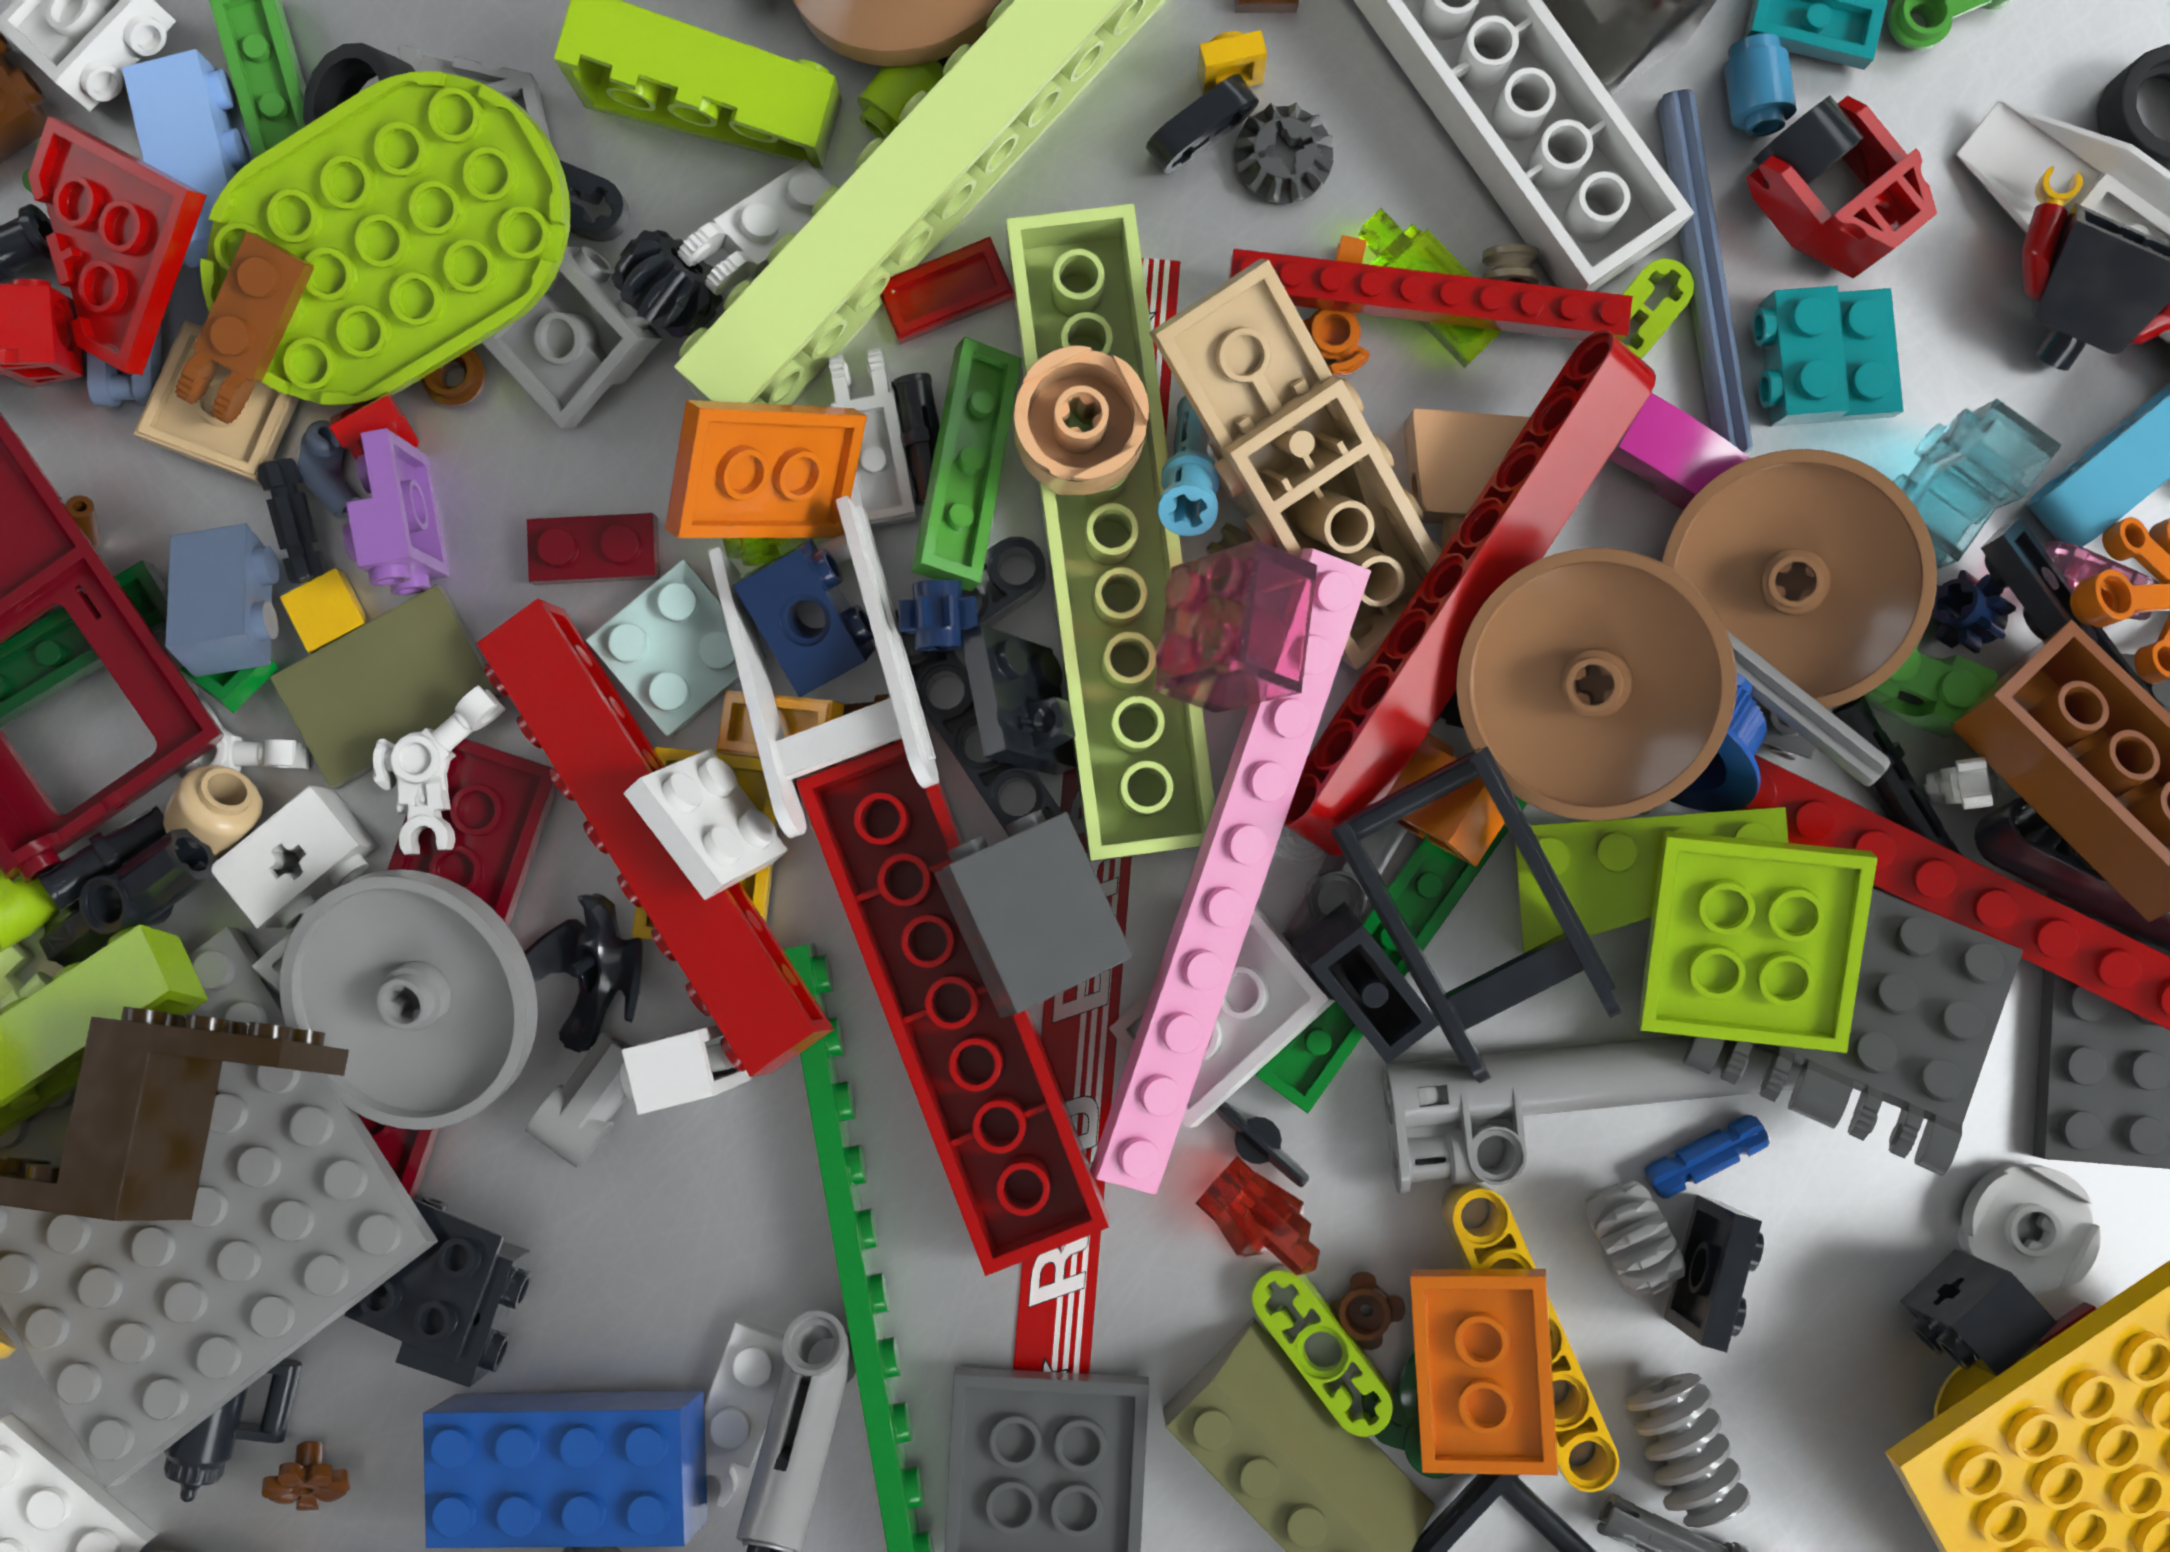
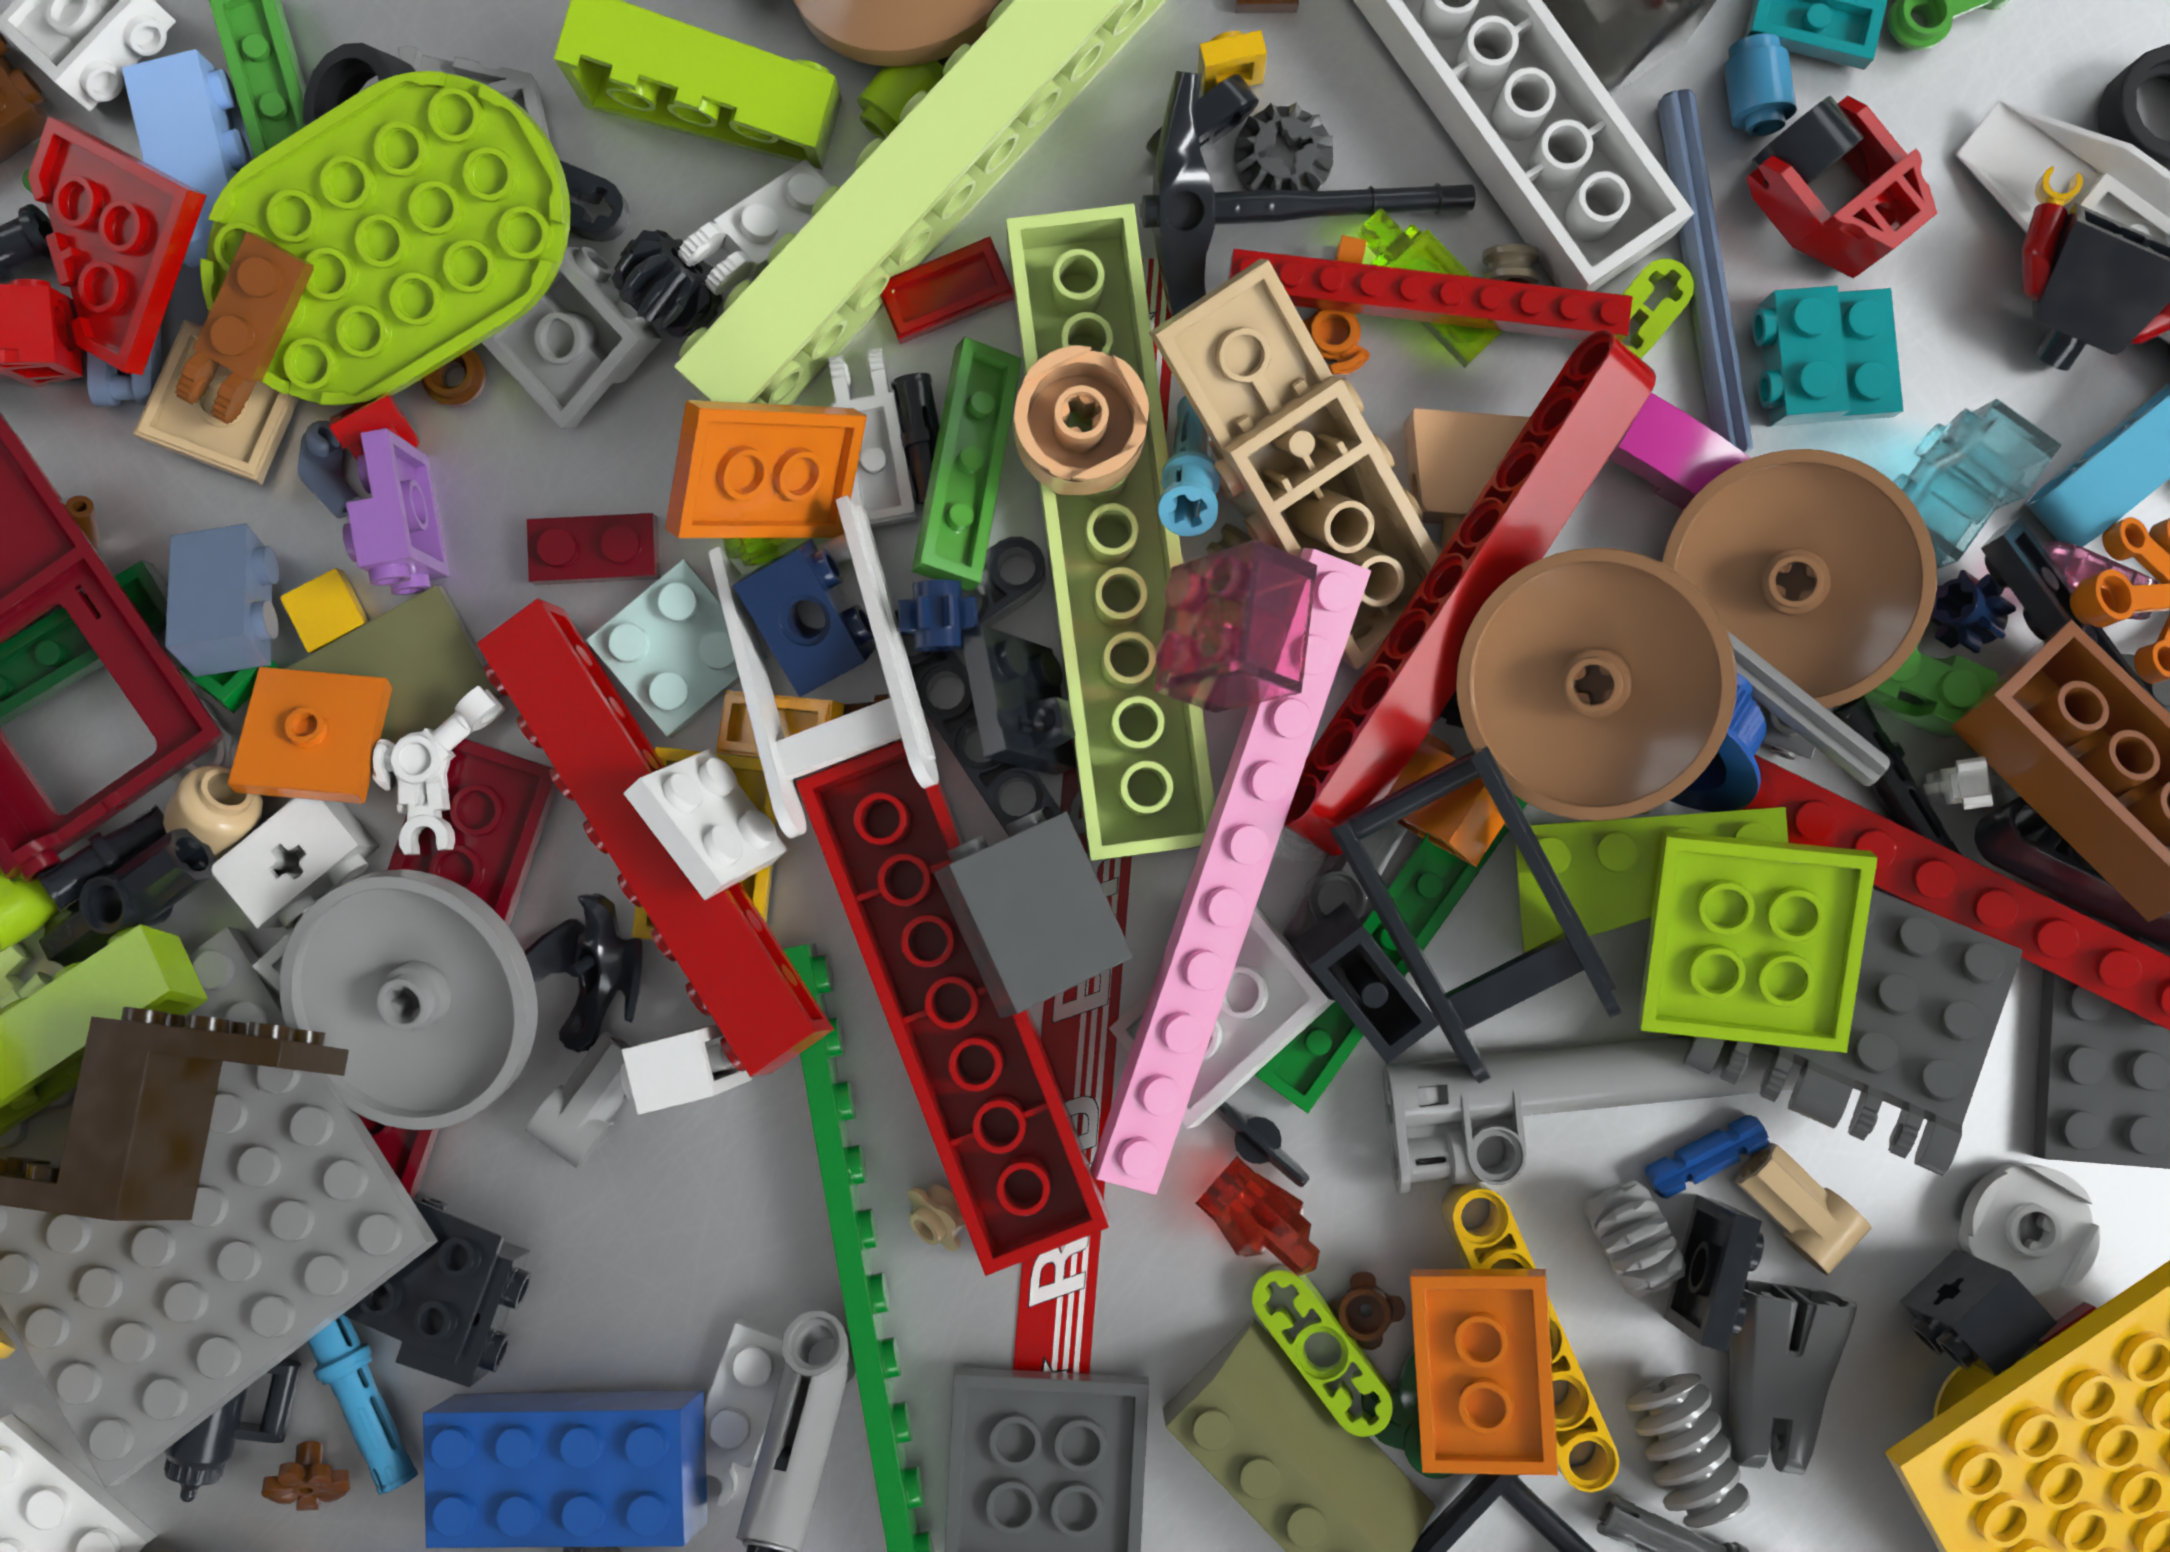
(291, 520): black axle -> none
(310, 735): none -> orange plate
(344, 1365): none -> dark azure pin
(936, 1216): none -> tan plate
(1188, 208): none -> black piece
(1783, 1372): none -> dark grey piece
(1813, 1218): none -> tan piece

